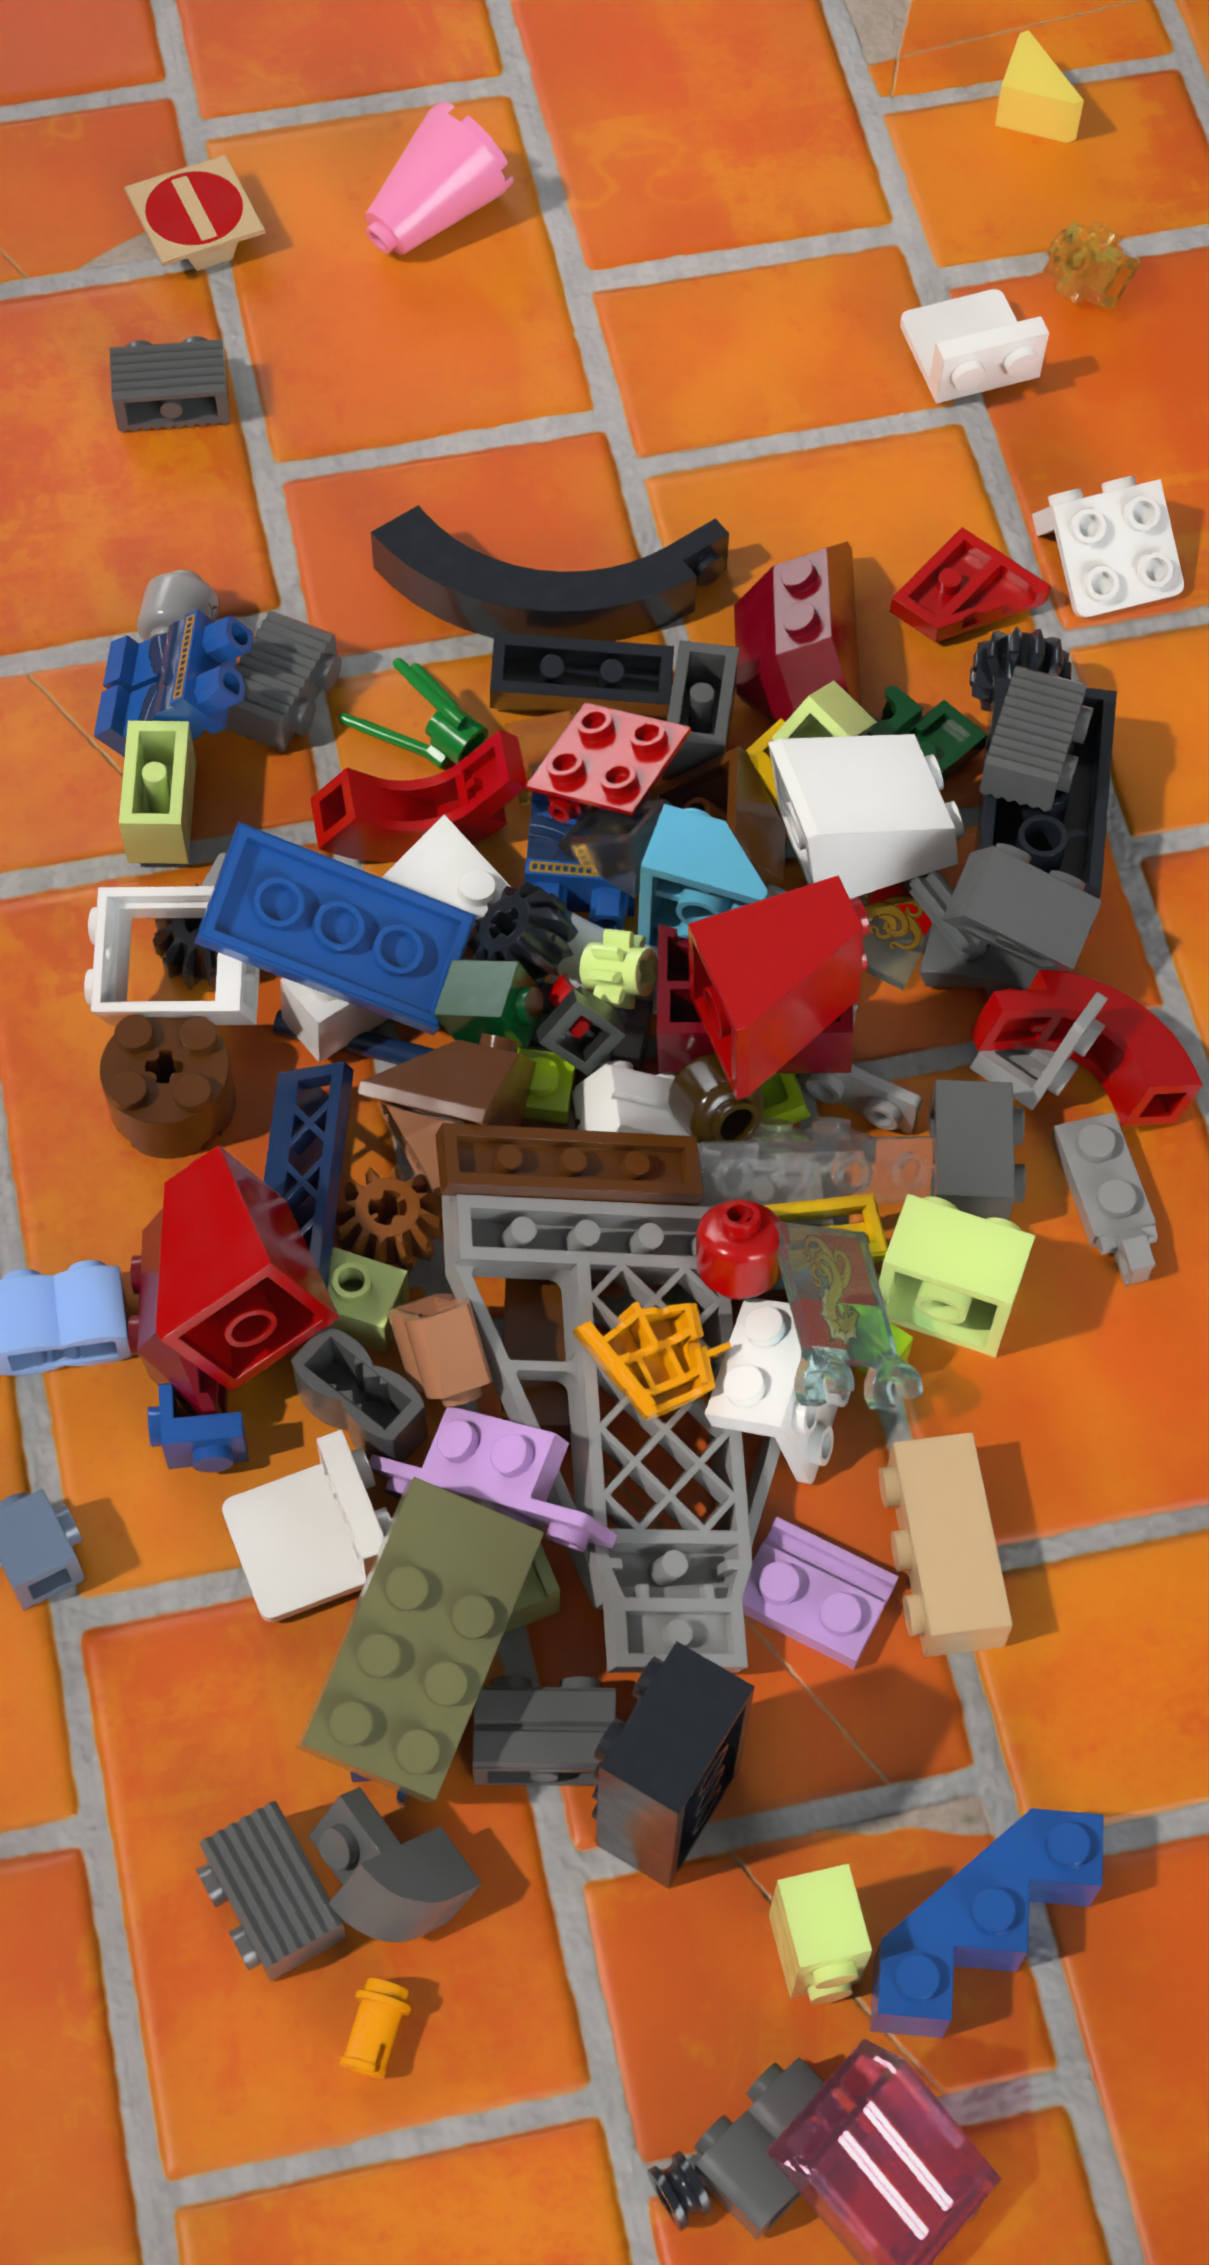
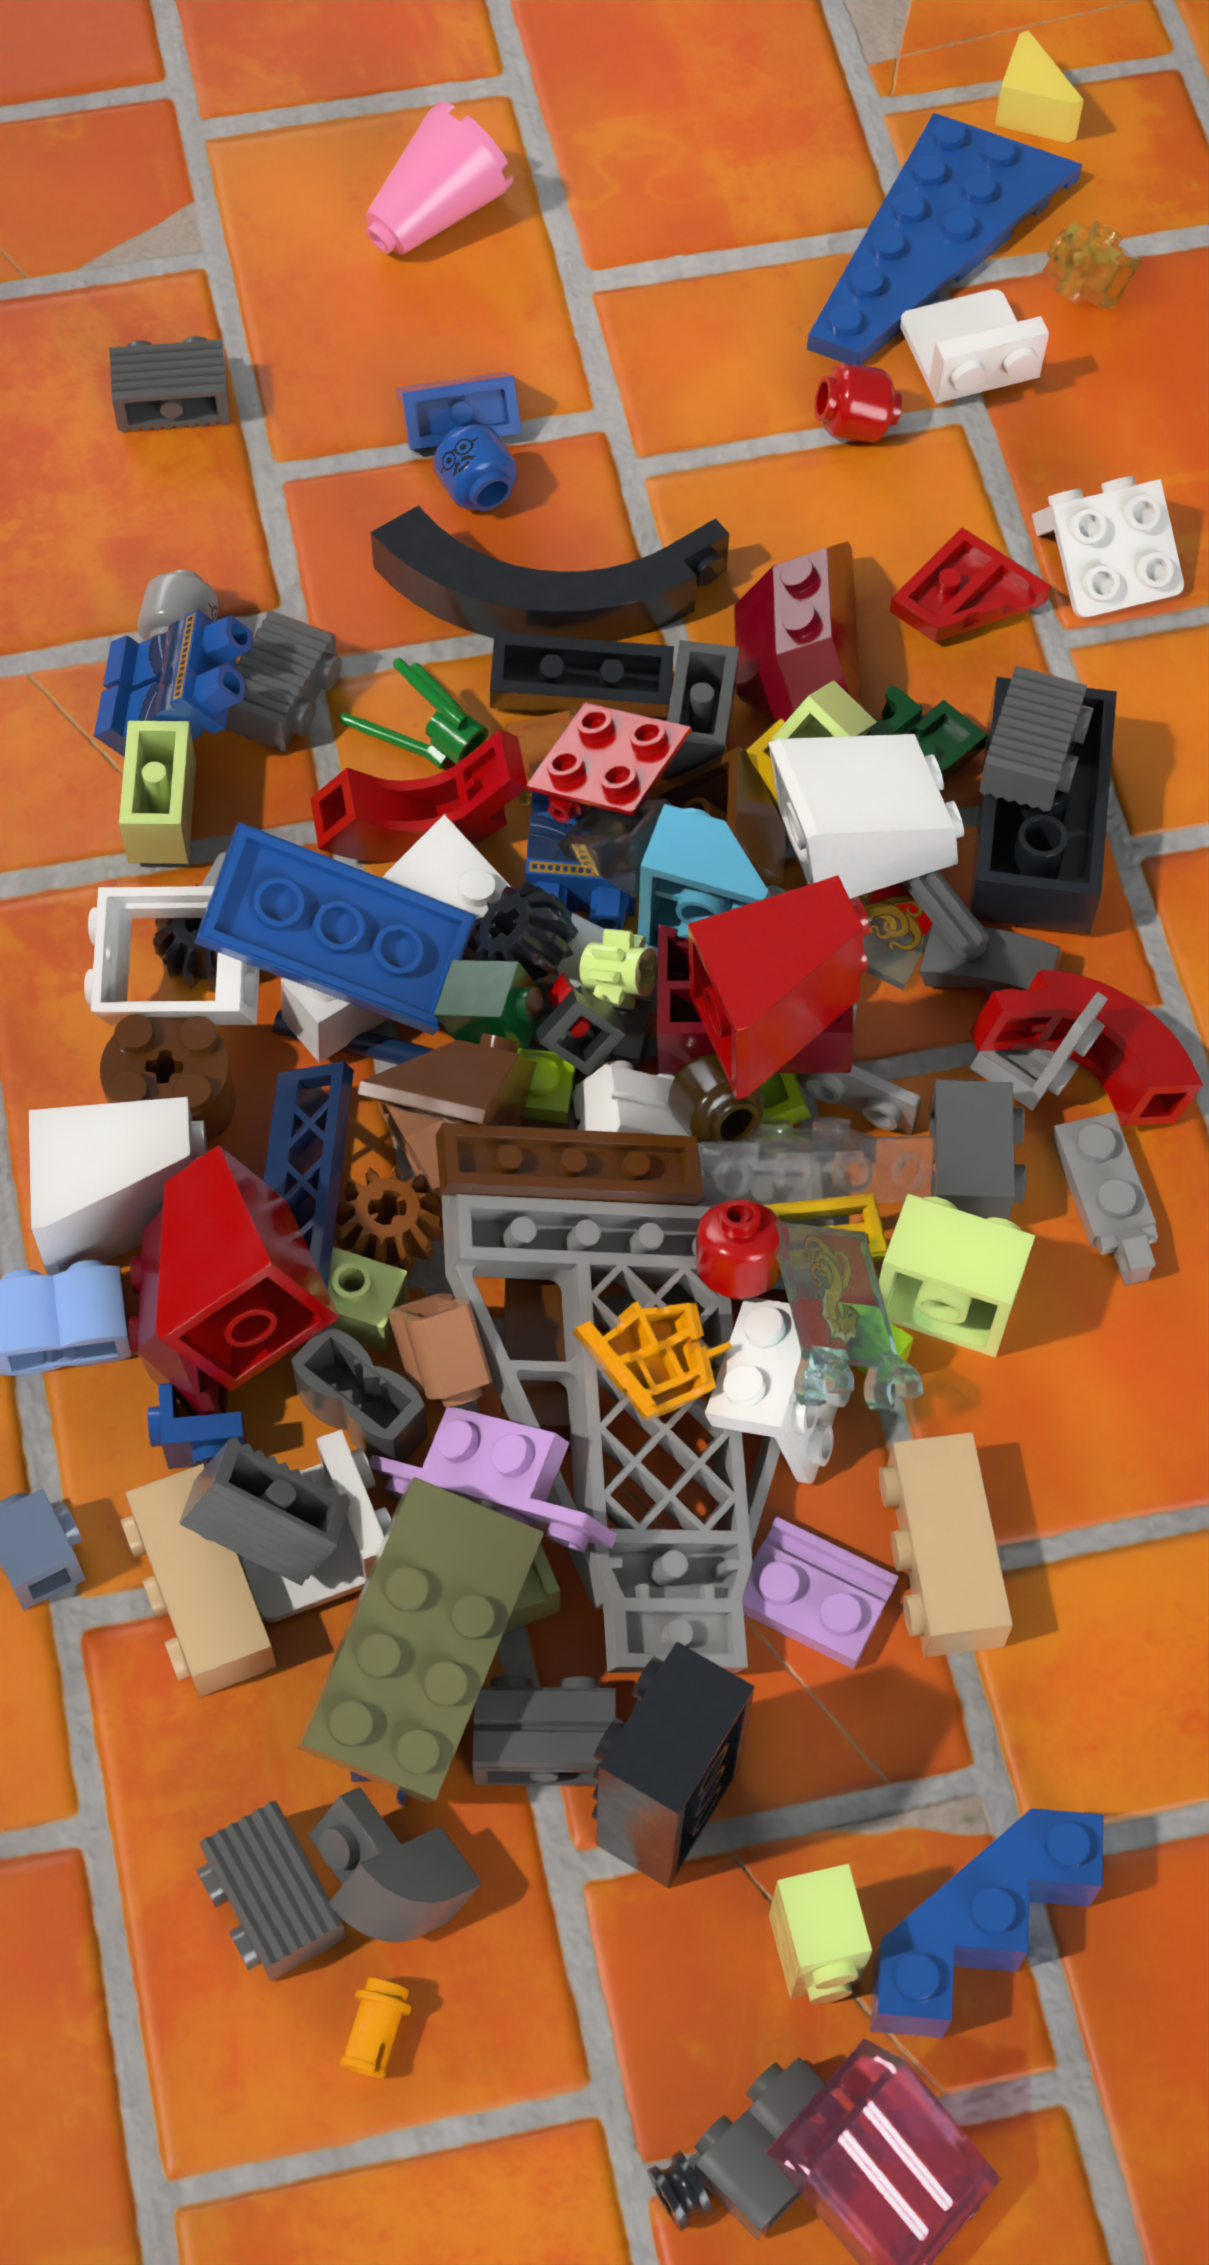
(104, 1174): none -> white slope
(195, 213): piece -> none
(199, 1588): none -> tan brick
(265, 1511): none -> dark grey brick
(441, 406): none -> blue panel
(475, 467): none -> blue head
(857, 403): none -> red head
(936, 225): none -> blue wing
(1006, 651): black gear -> none
(1022, 908): dark grey brick -> none

